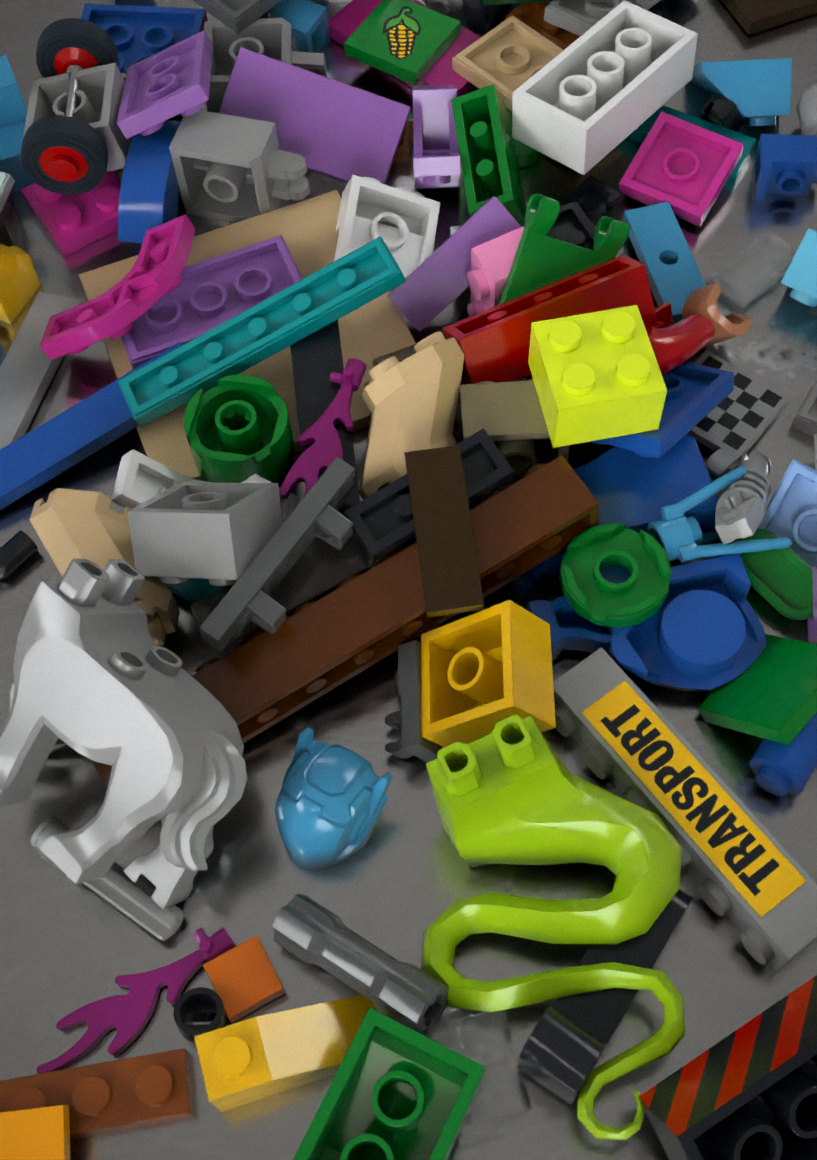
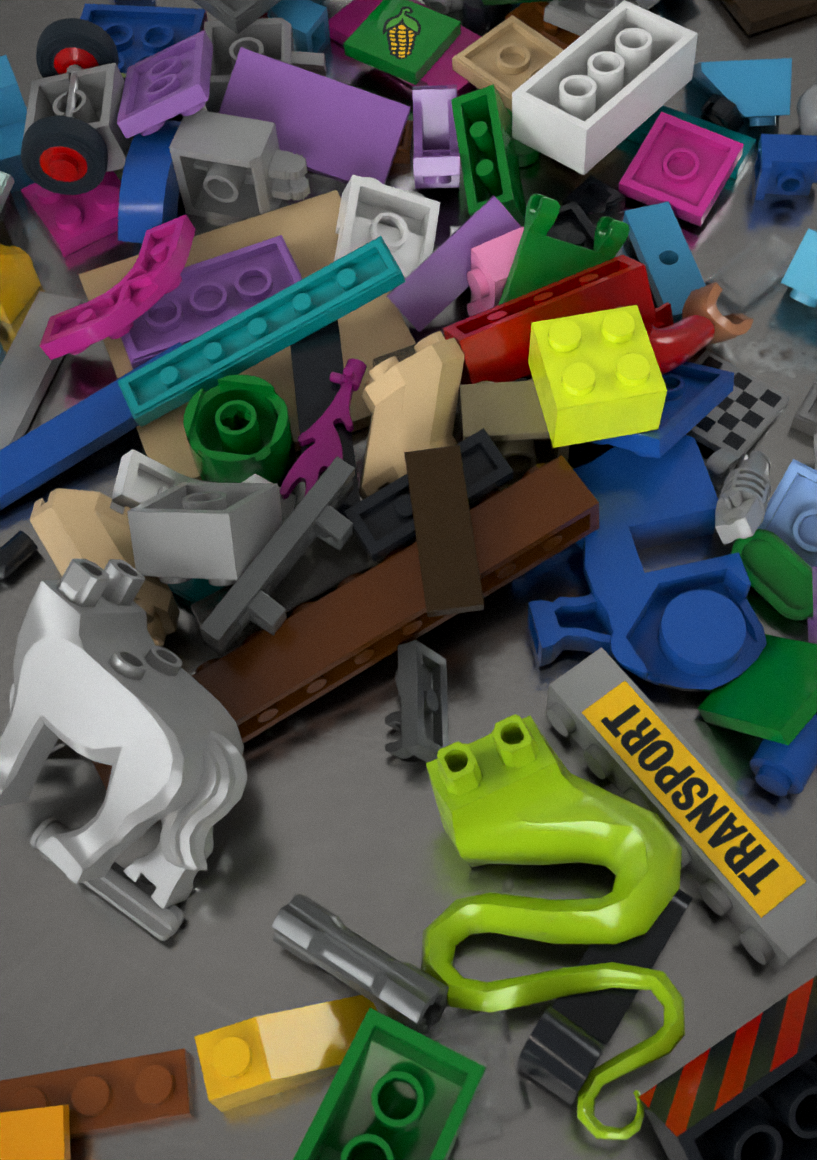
(132, 1011): magenta piece -> none
(199, 1006): black hinge -> none
(244, 978): orange tile -> none
(328, 803): dark azure helmet -> none
(486, 672): yellow brick -> none
(615, 603): green tile -> none
(683, 536): dark azure plant -> none

